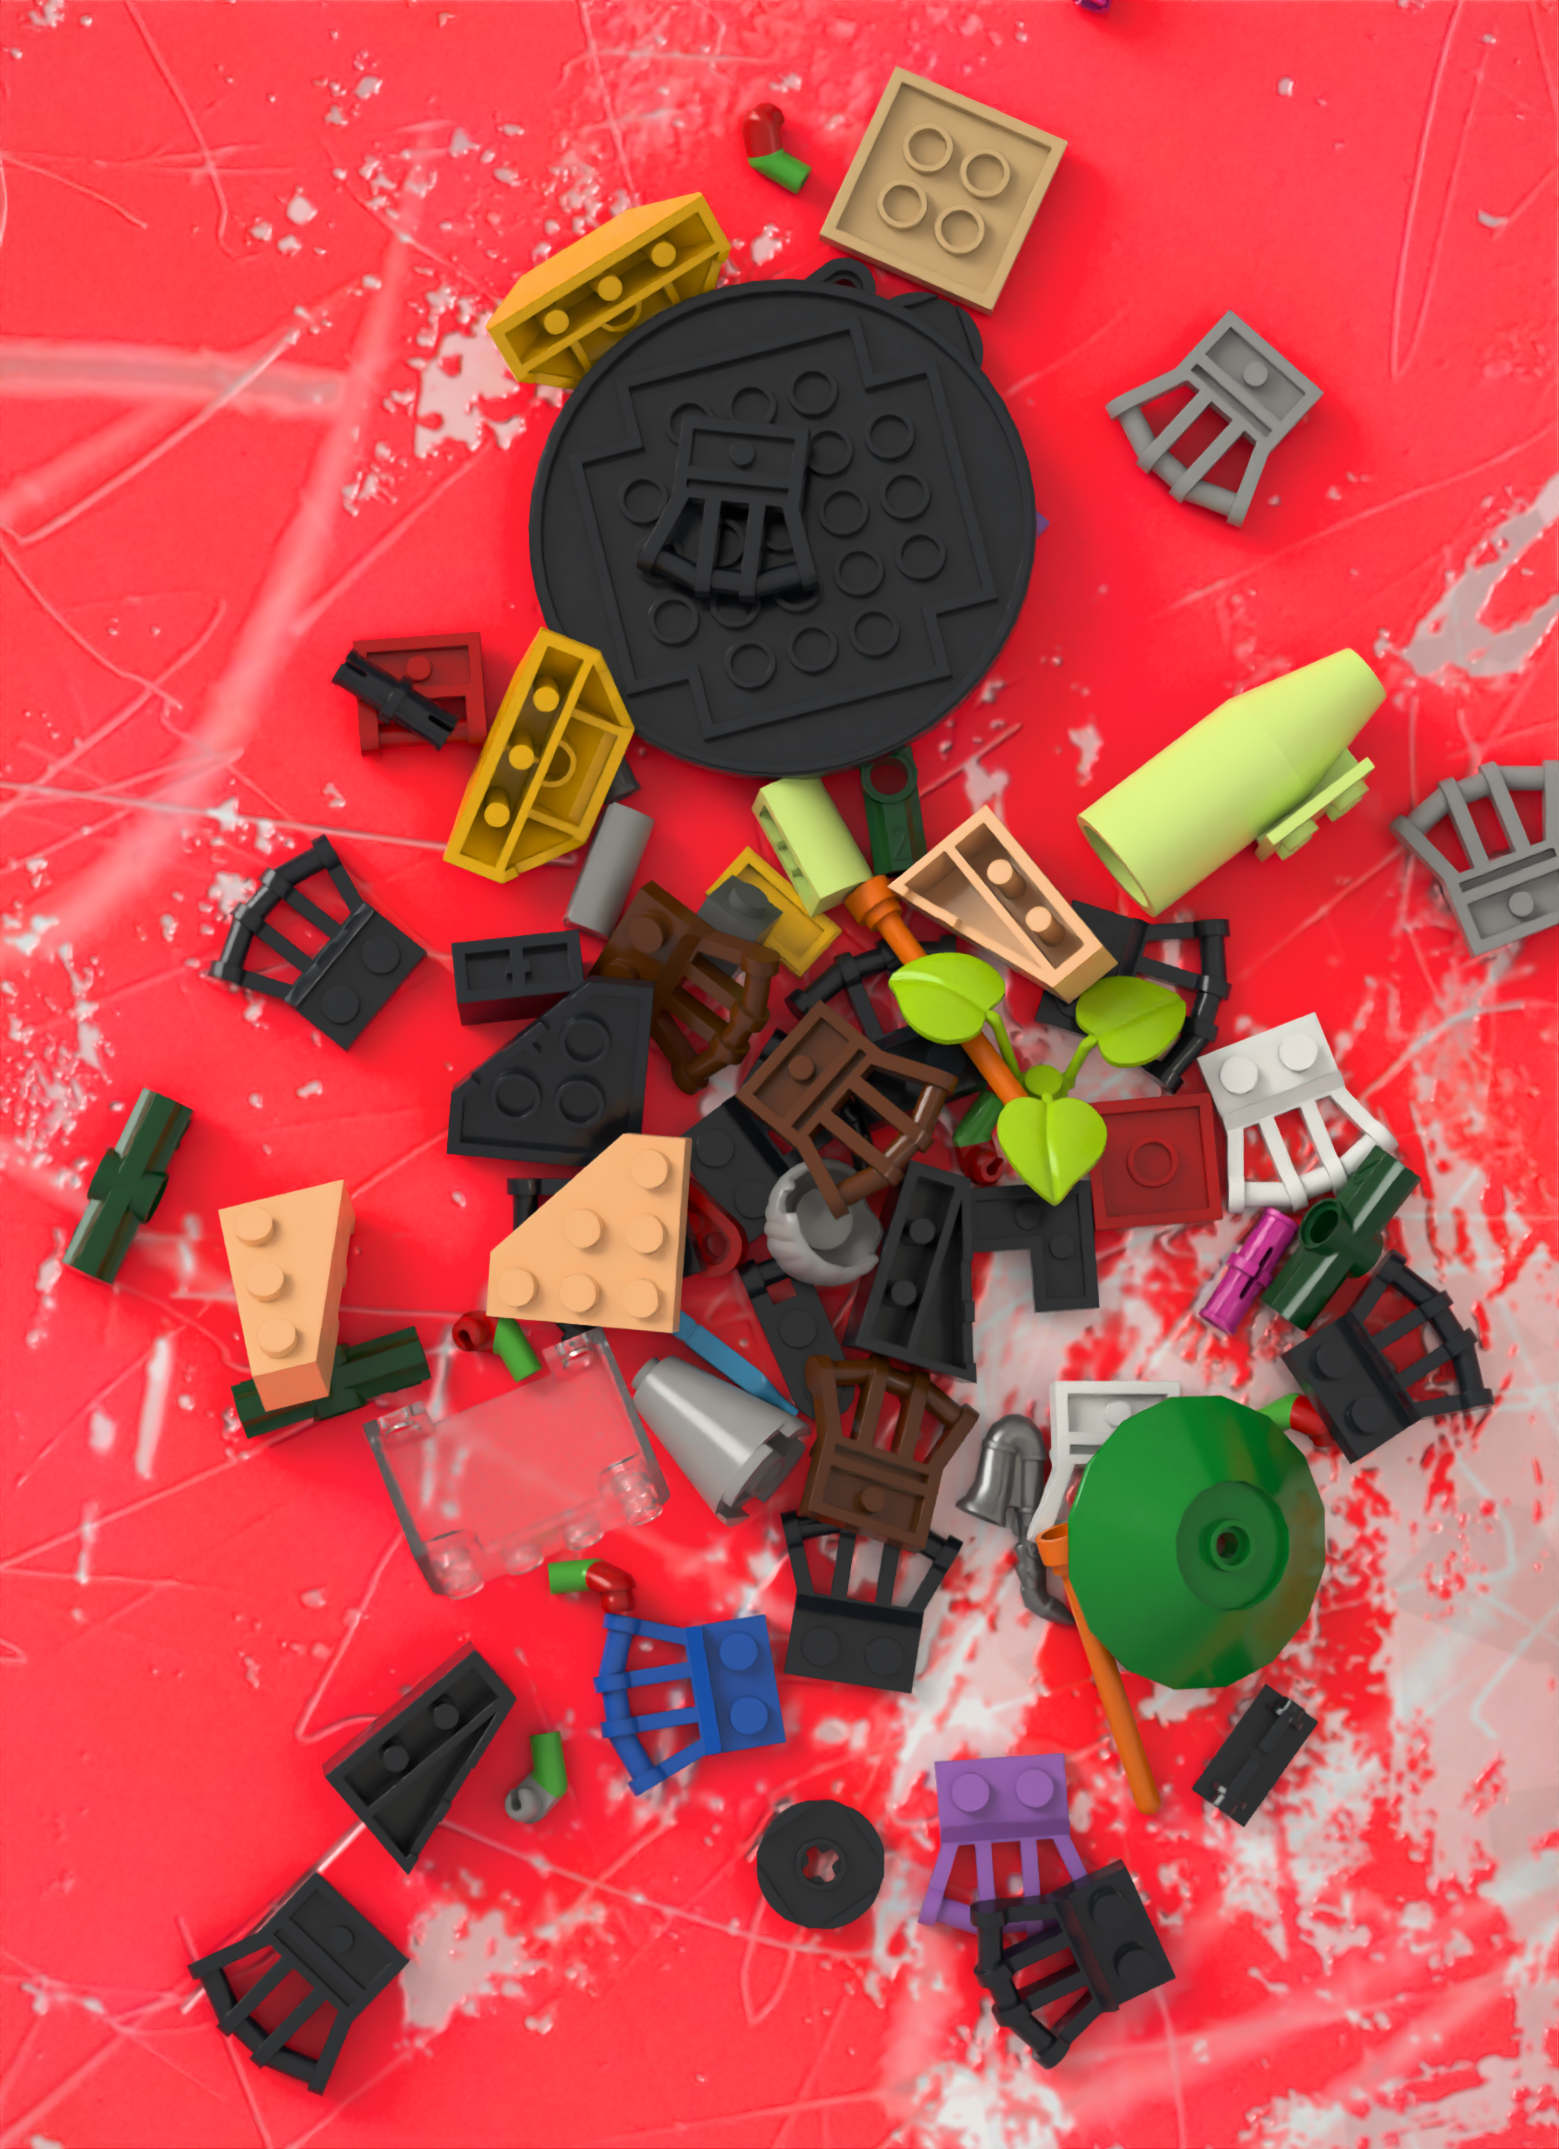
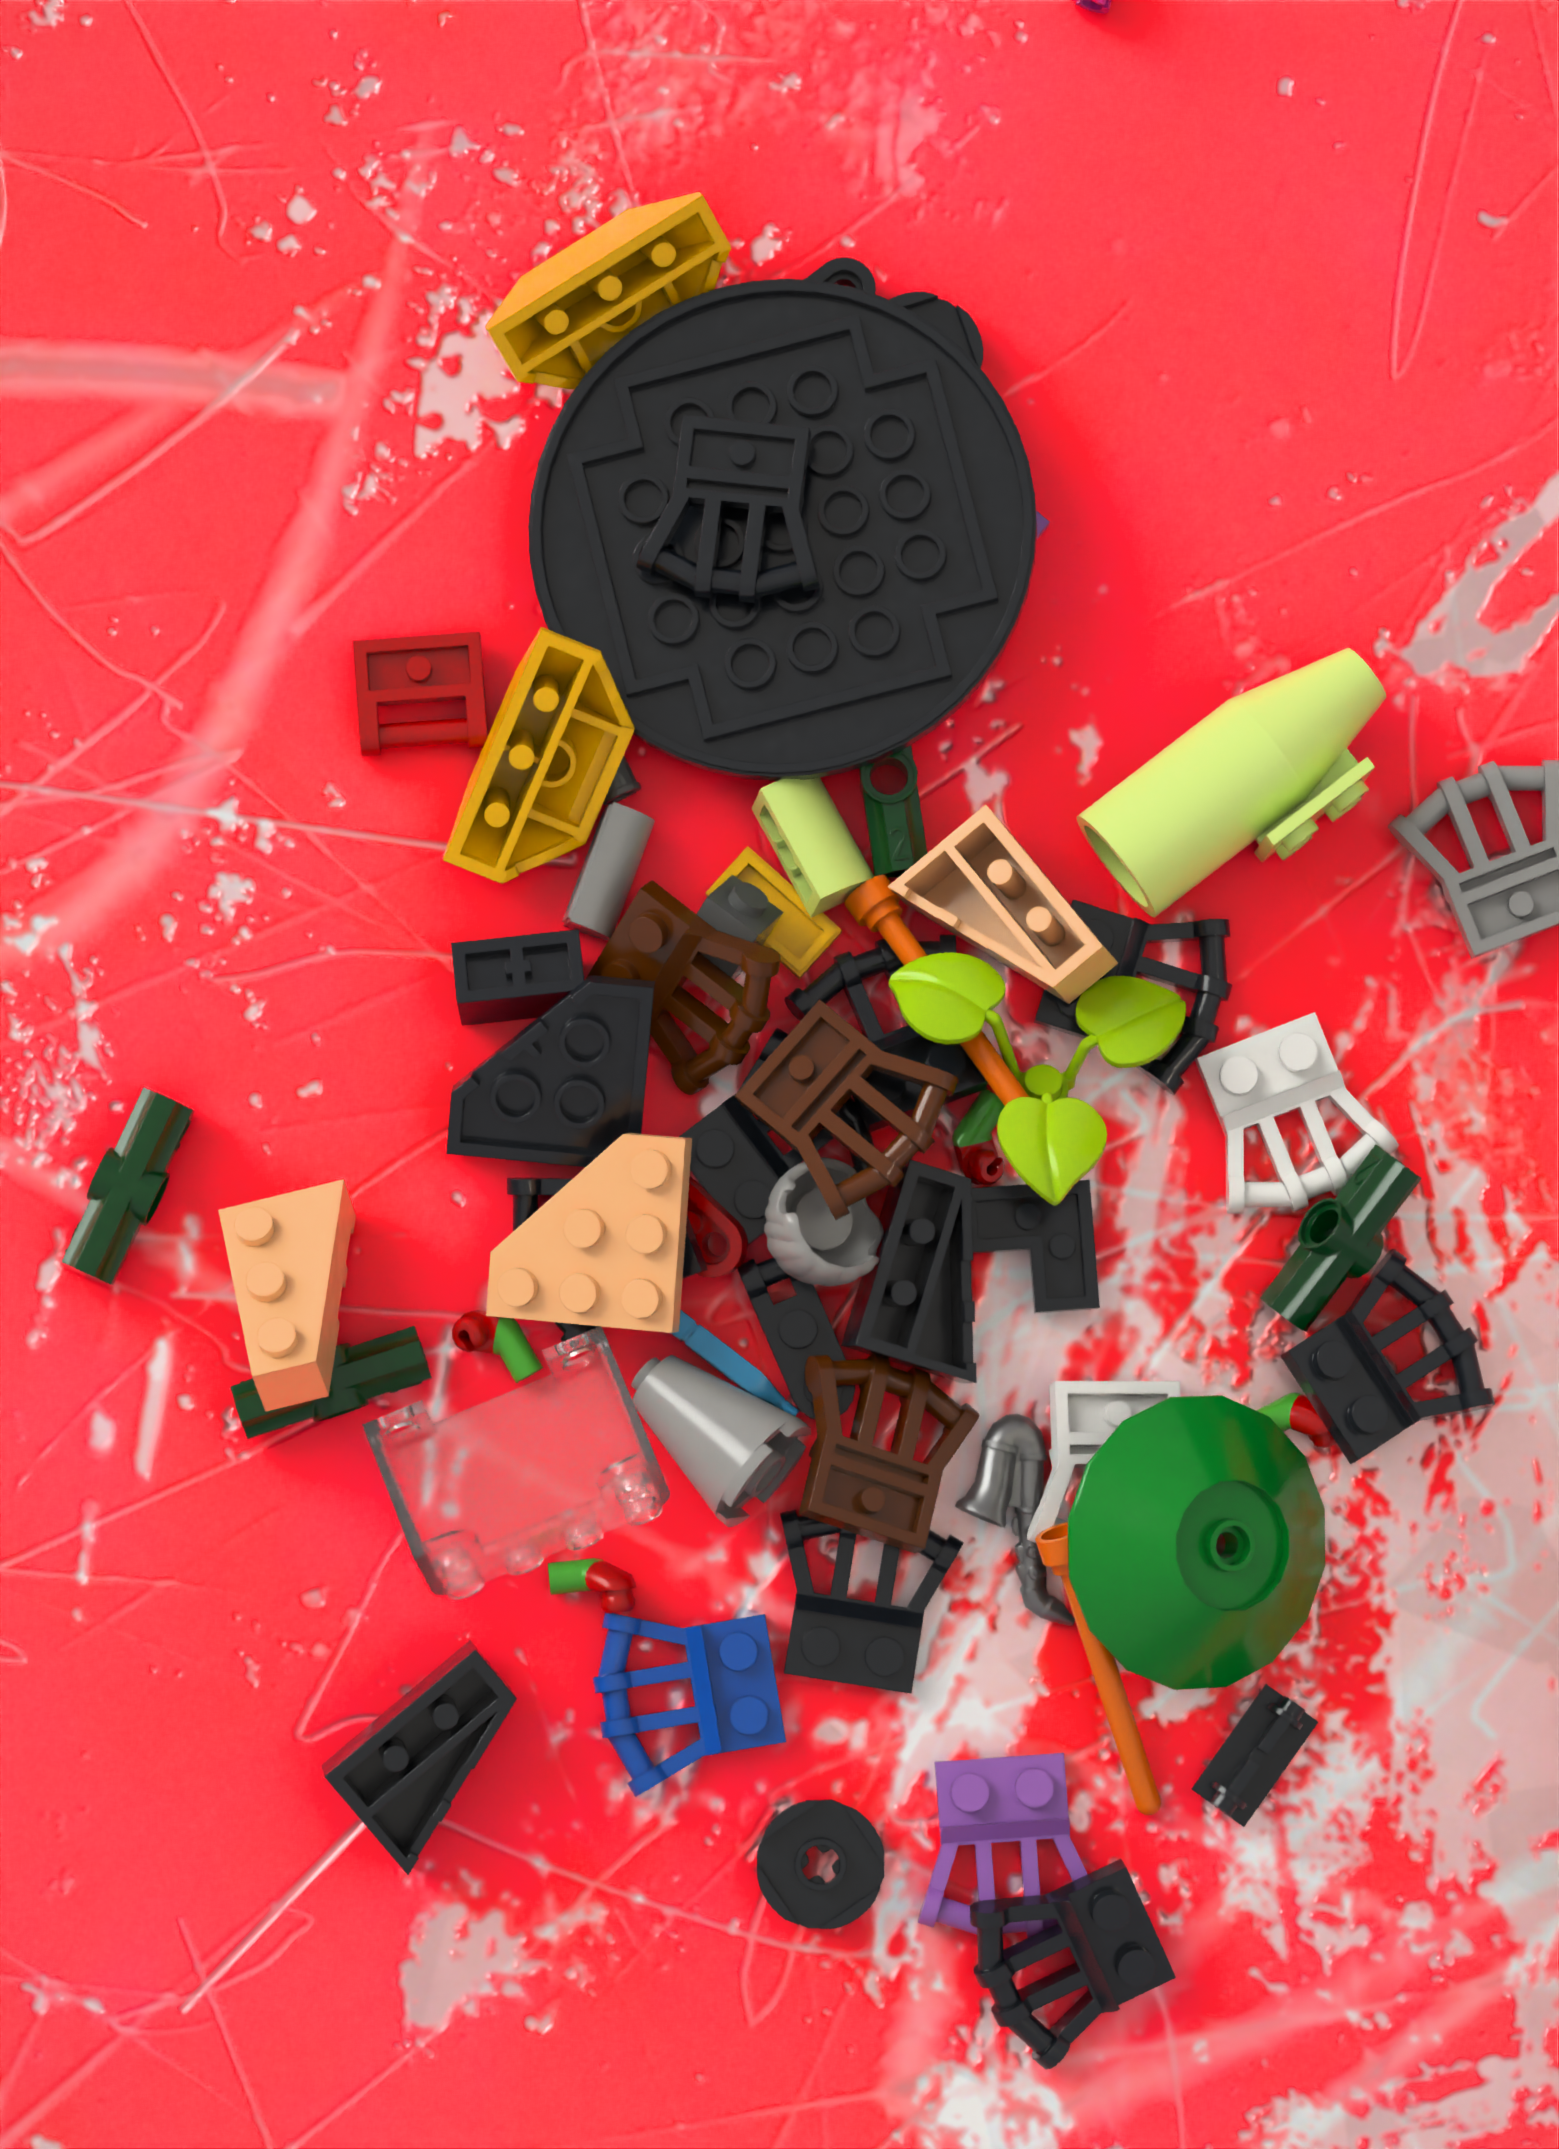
(331, 1949): black plate -> none
(348, 977): black plate -> none
(395, 700): black pin -> none
(543, 1785): arm -> none
(765, 148): arm -> none
(943, 190): tan plate -> none
(1156, 1163): red plate -> none
(1242, 383): light grey plate -> none
(1249, 1271): dark pink pin -> none

